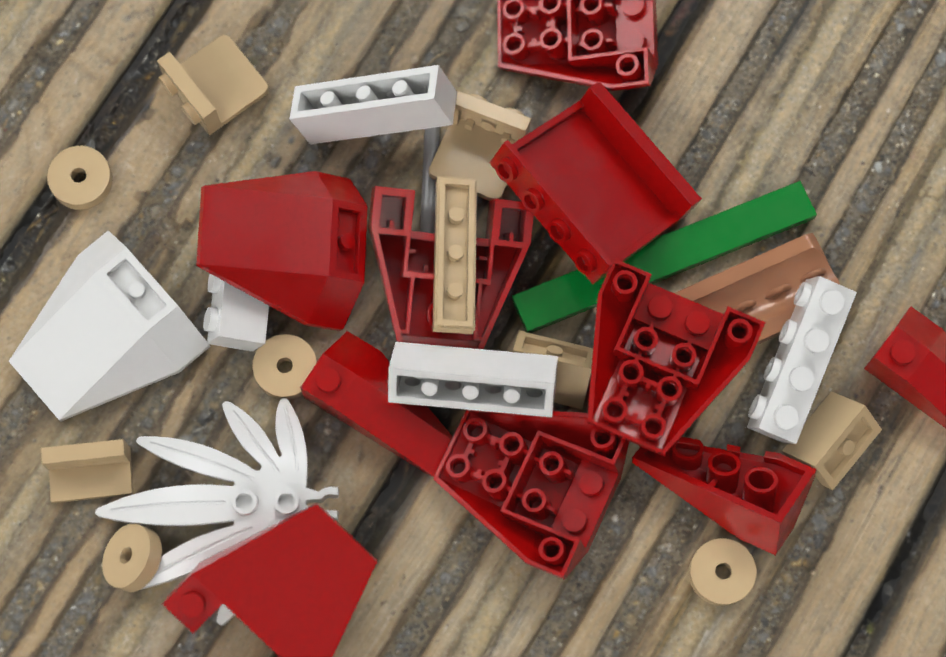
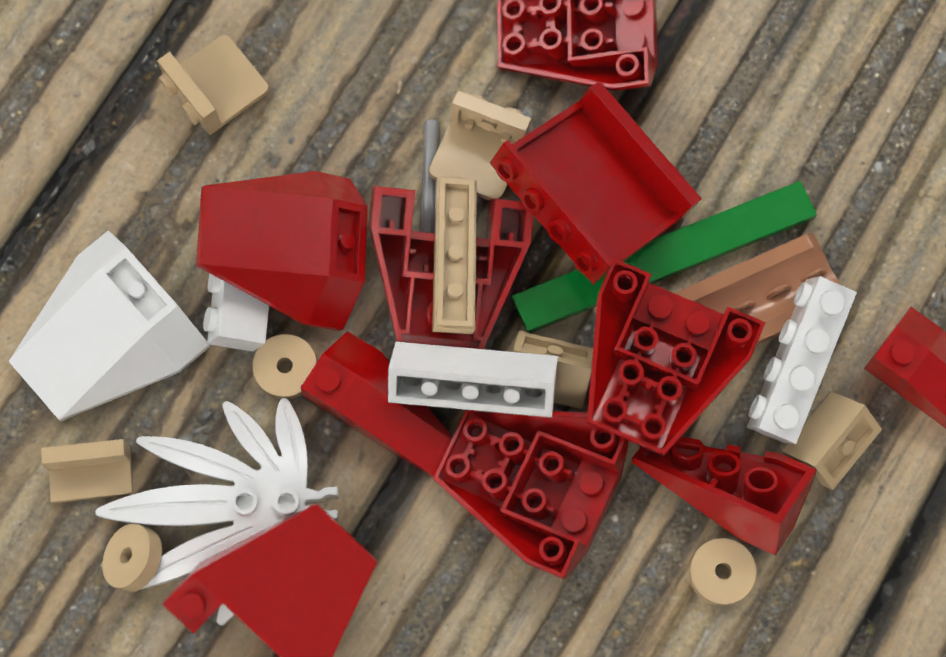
(85, 193): tan piece -> none
(374, 105): white brick -> none

